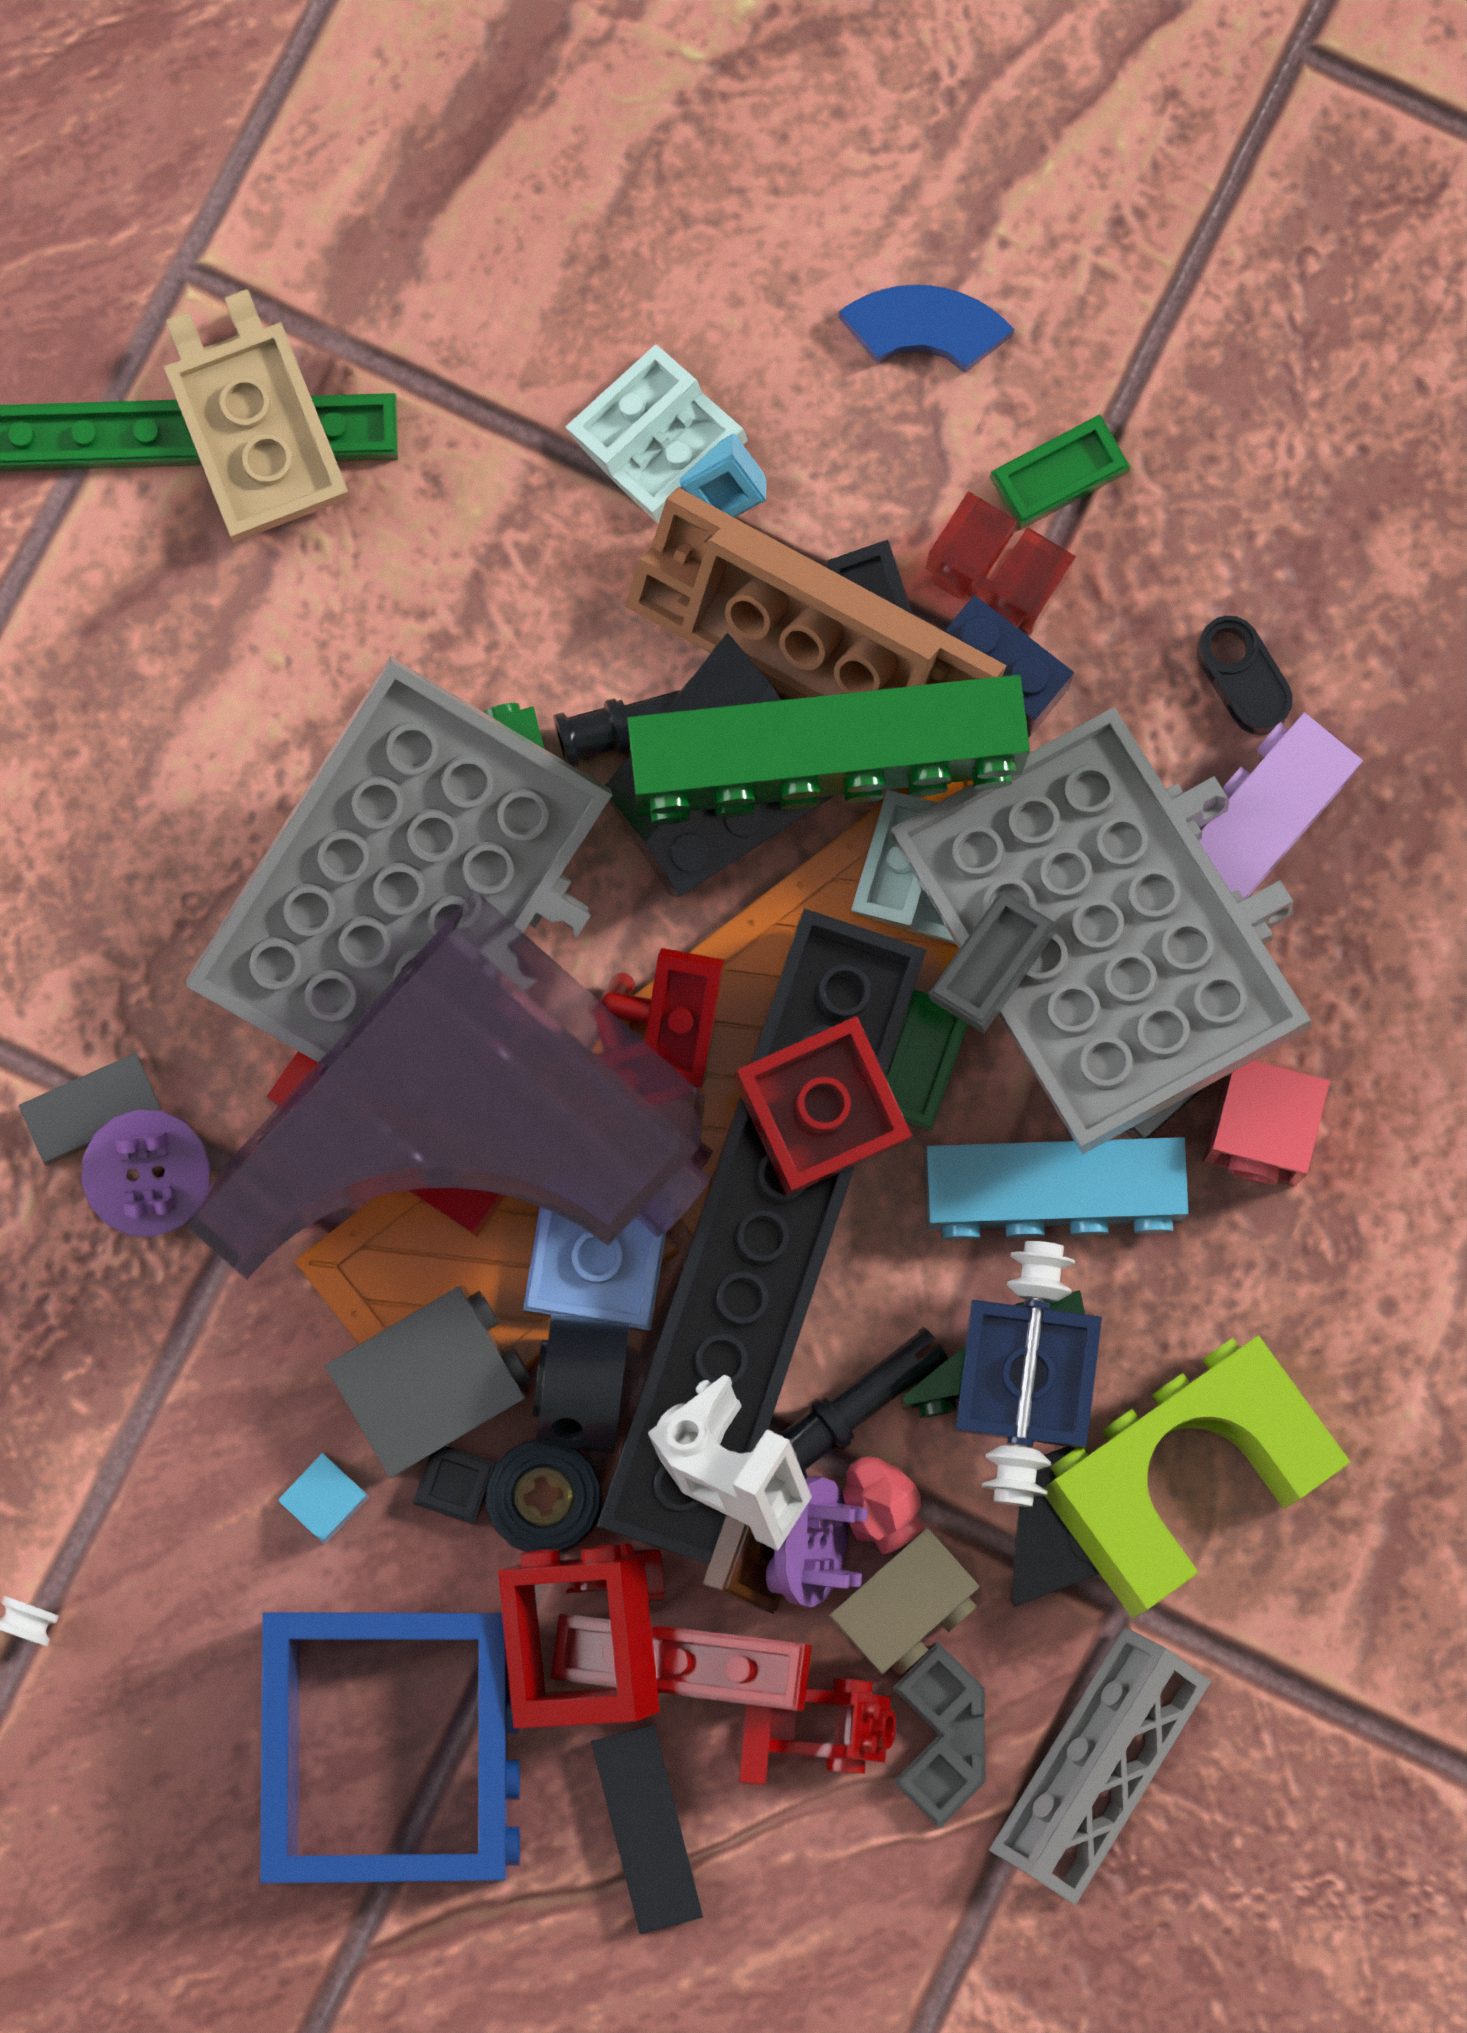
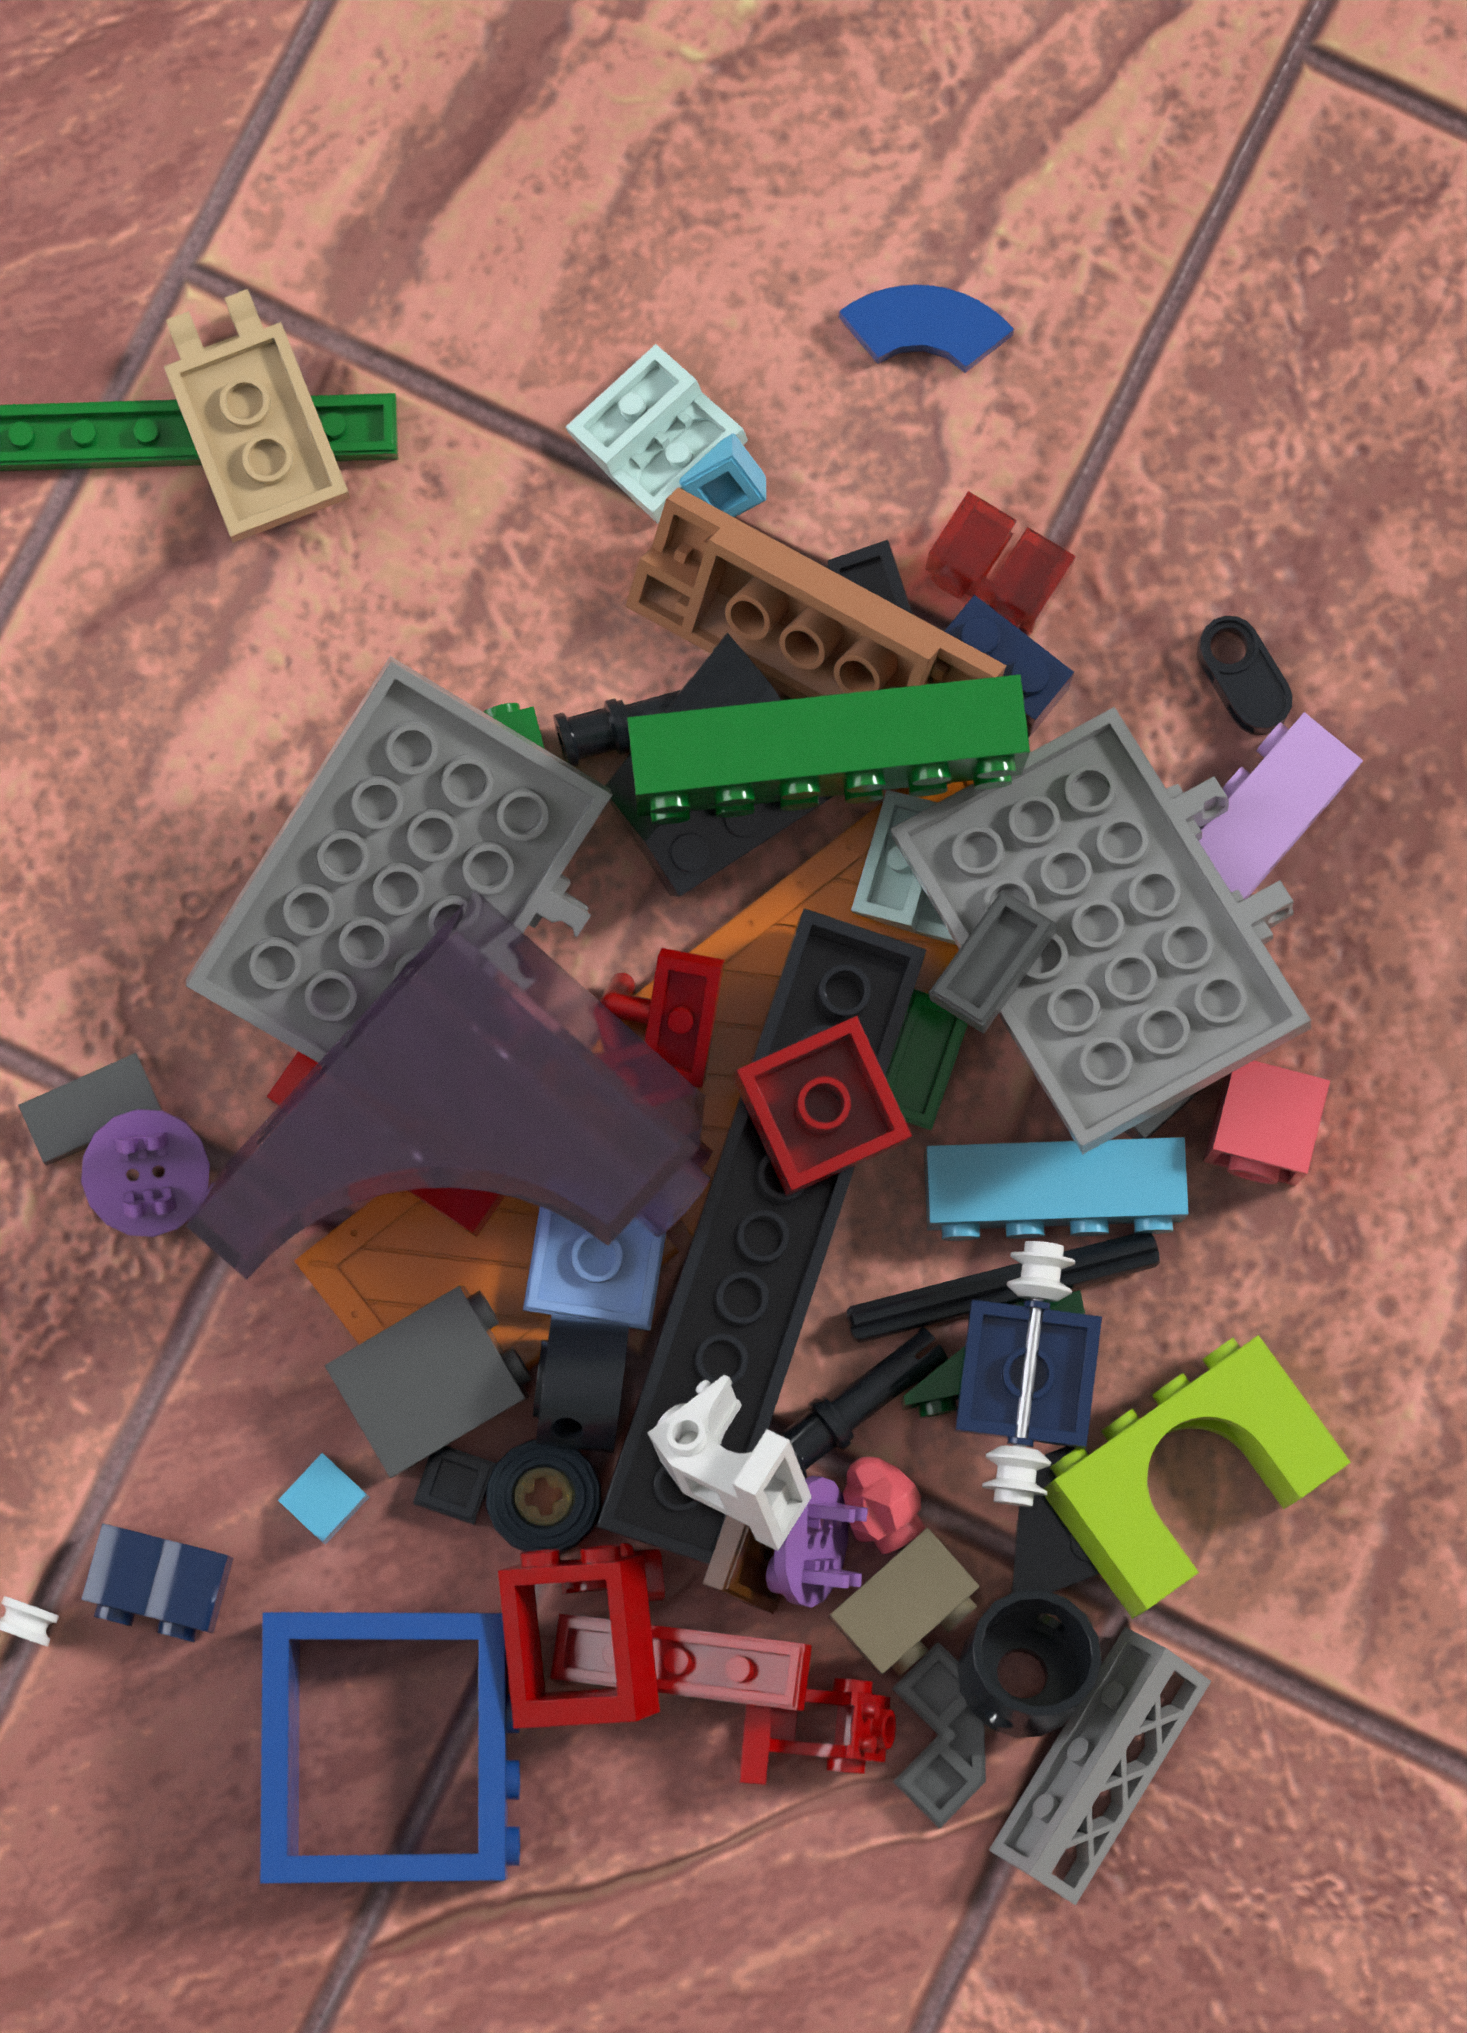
(156, 1580): none -> dark blue brick
(647, 1829): black tile -> none
(953, 1298): none -> black axle
(1059, 472): green tile -> none
(1064, 1649): none -> black piece

